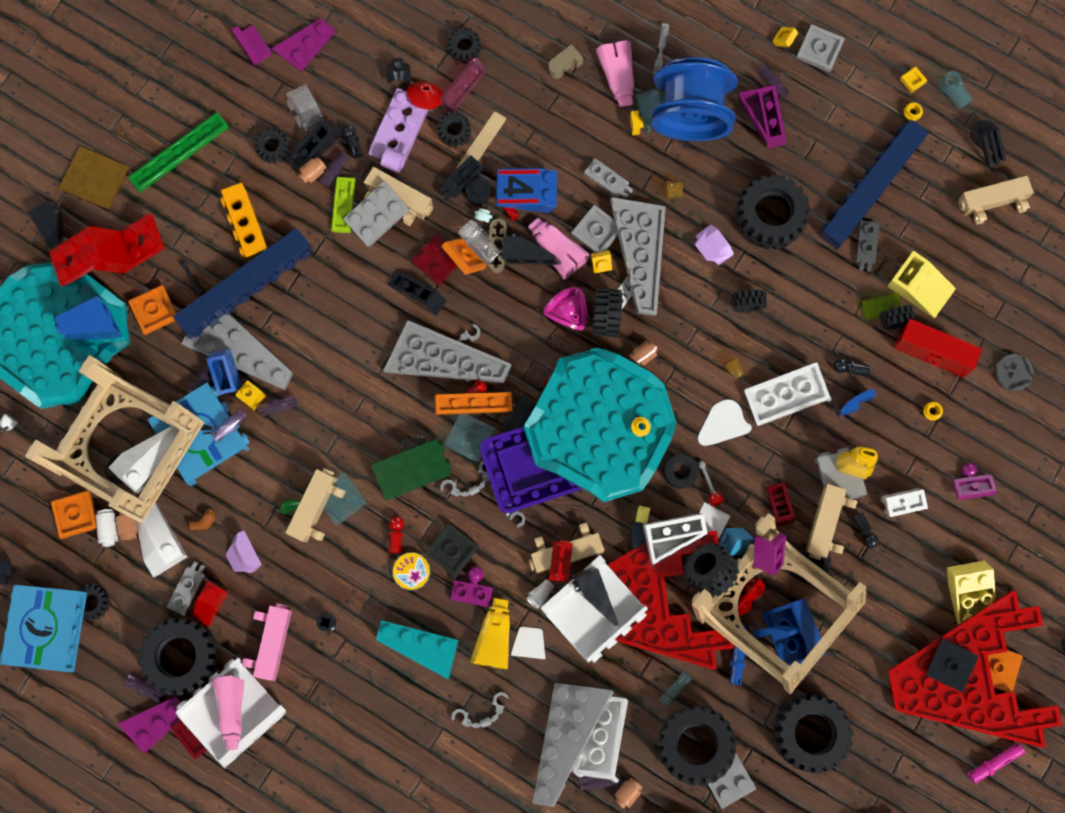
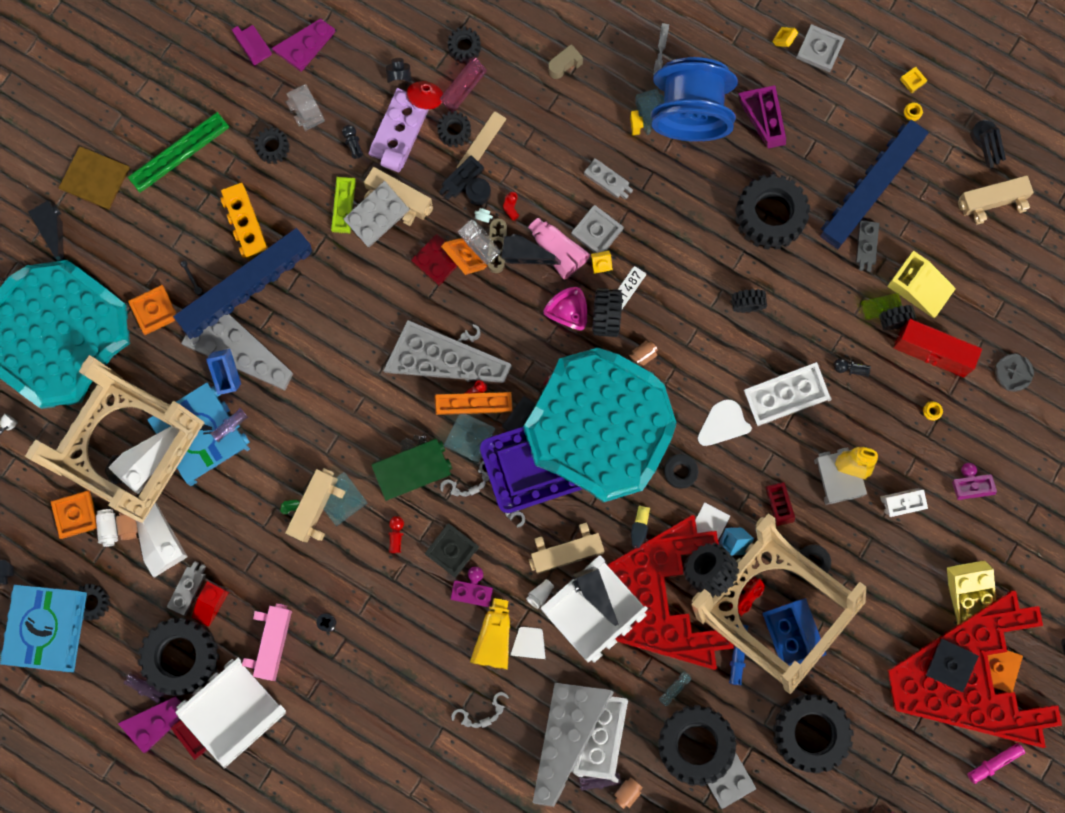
(88, 322): blue slope -> none
(106, 250): red bracket -> none
(202, 378): clear purple pin -> none
(205, 521): dark orange arm -> none
(229, 697): bright pink piece -> none
(242, 555): lavender slope -> none
(250, 395): yellow brick -> none
(277, 405): clear purple pin -> none
(311, 170): nougat brick -> none
(316, 142): black slope -> none
(334, 169): clear purple pin -> none
(411, 571): tile -> none
(417, 292): black slope -> none
(422, 647): teal wedge -> none
(527, 189): blue slope -> none
(561, 561): red hinge -> none
(618, 70): bright pink piece -> none
(635, 429): yellow plate -> none
(641, 241): light grey wing -> none
(672, 534): white wedge -> none
(674, 189): clear yellow wheel -> none
(713, 245): lavender slope -> none
(715, 497): hinge -> none
(735, 368): clear yellow hose -> none
(769, 554): magenta panel -> none
(772, 80): clear purple pin -> none
(777, 632): blue slope -> none
(826, 521): tan brick -> none
(853, 405): blue slope -> none
(870, 540): black pin -> none
(957, 91): clear light blue piece -> none

